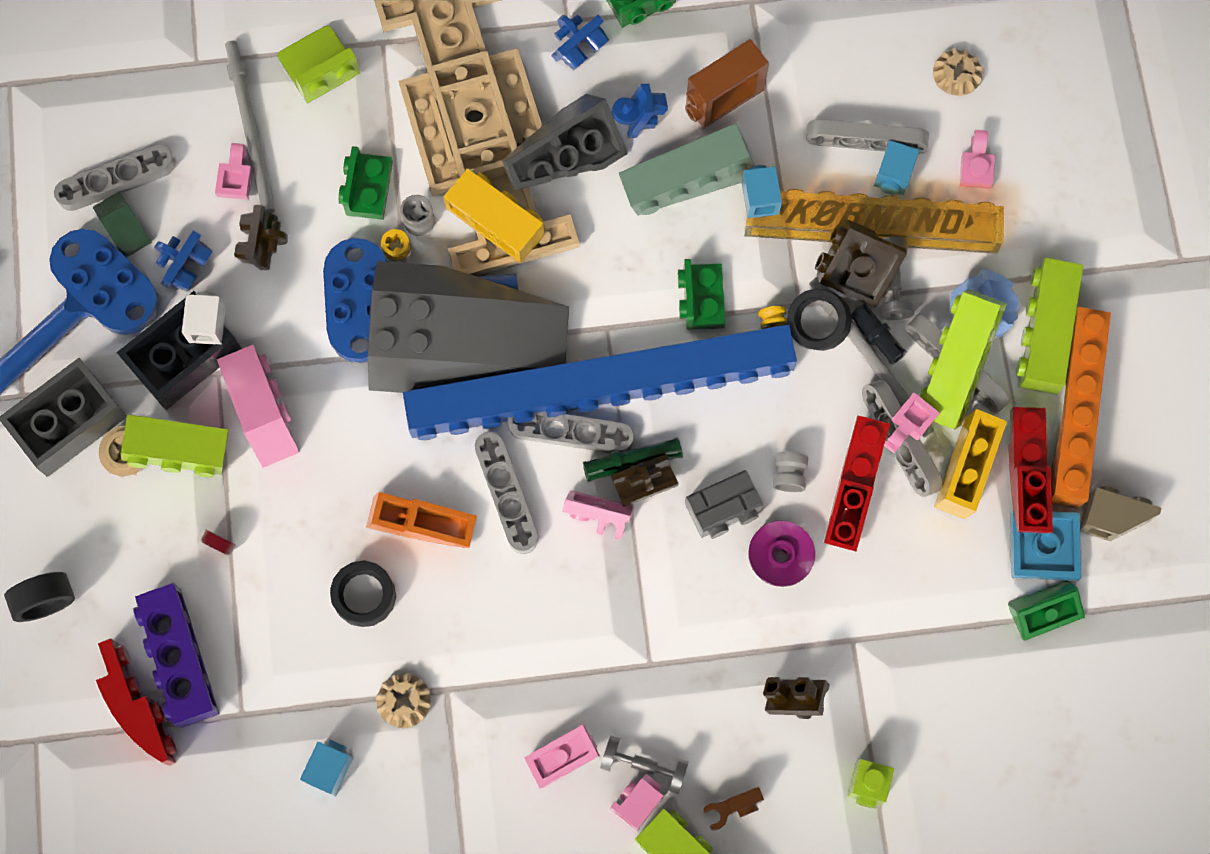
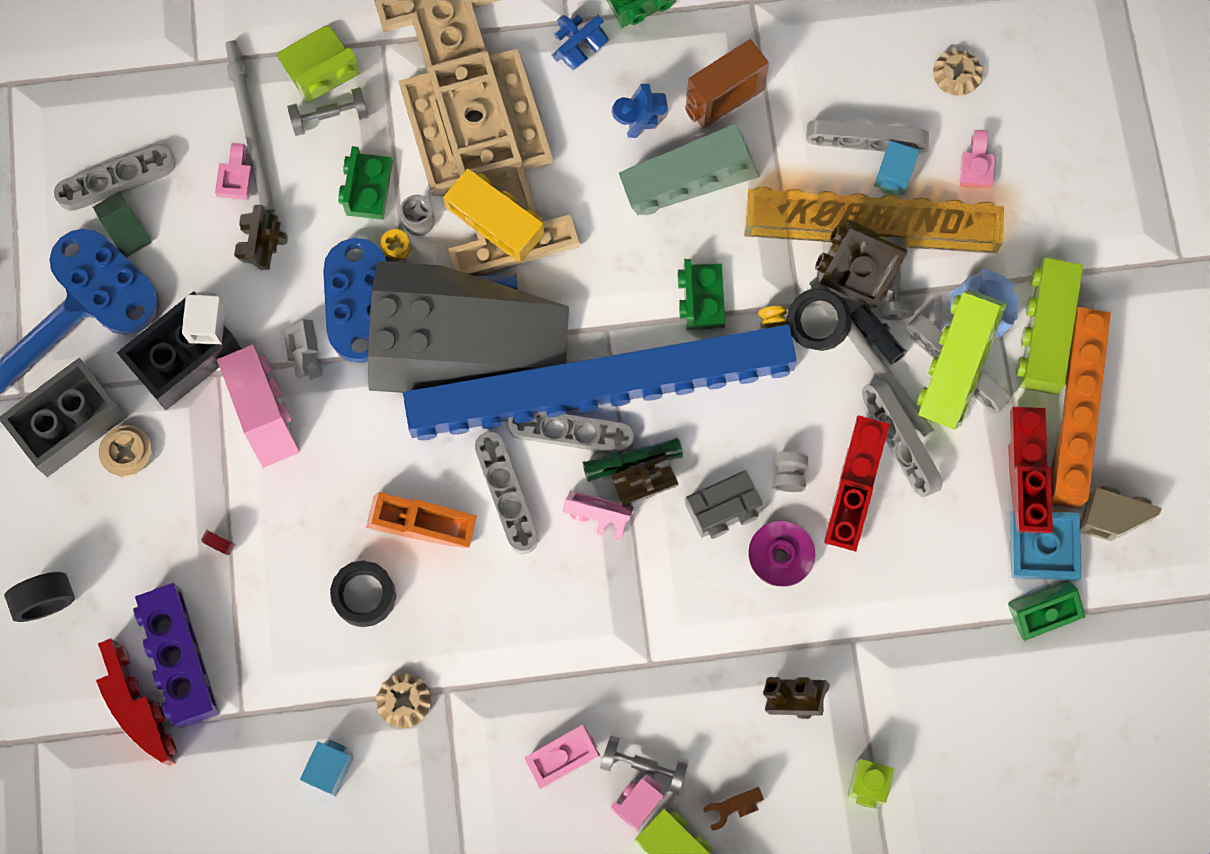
(173, 446): lime brick -> none
(177, 274): blue hips -> none
(300, 346): none -> light grey plate
(327, 111): none -> flat silver wheel
(570, 143): dark grey wedge -> none
(761, 191): dark azure brick -> none
(912, 420): bright pink plate -> none
(970, 464): yellow brick -> none

